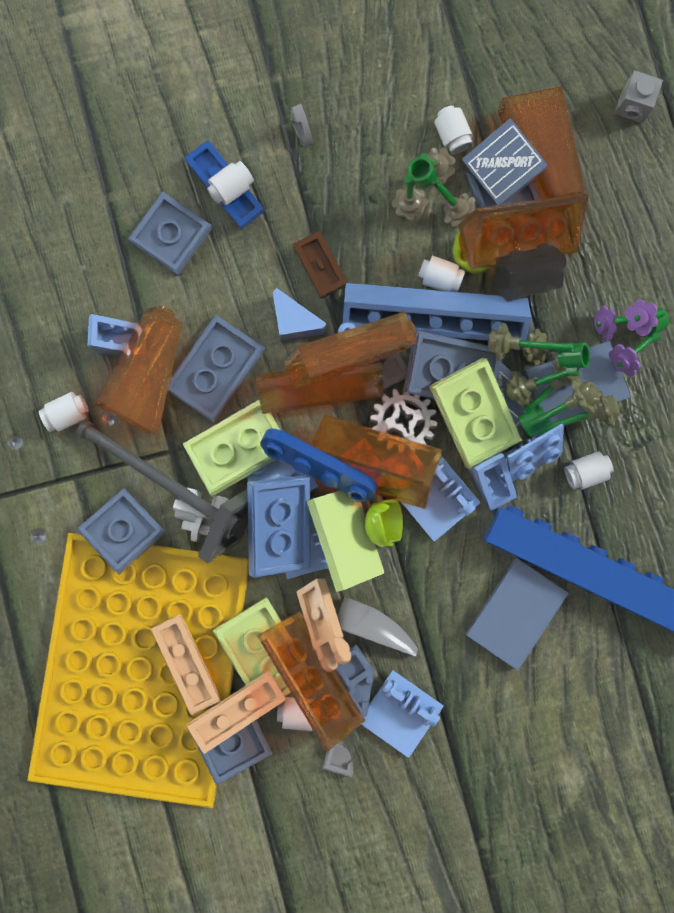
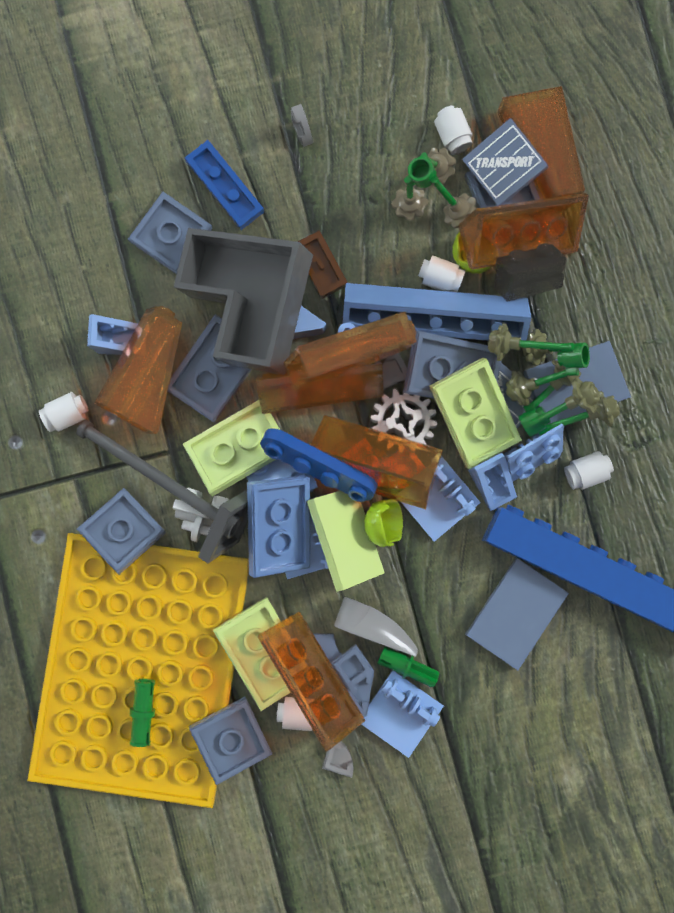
(142, 712): none -> green pin
(186, 664): light nougat plate -> none
(230, 183): white brick -> none
(235, 712): light nougat plate -> none
(262, 292): none -> dark grey piece
(323, 625): light nougat hinge -> none
(408, 667): none -> green axle
(638, 96): light grey brick -> none
(642, 317): medium lavender plant -> none

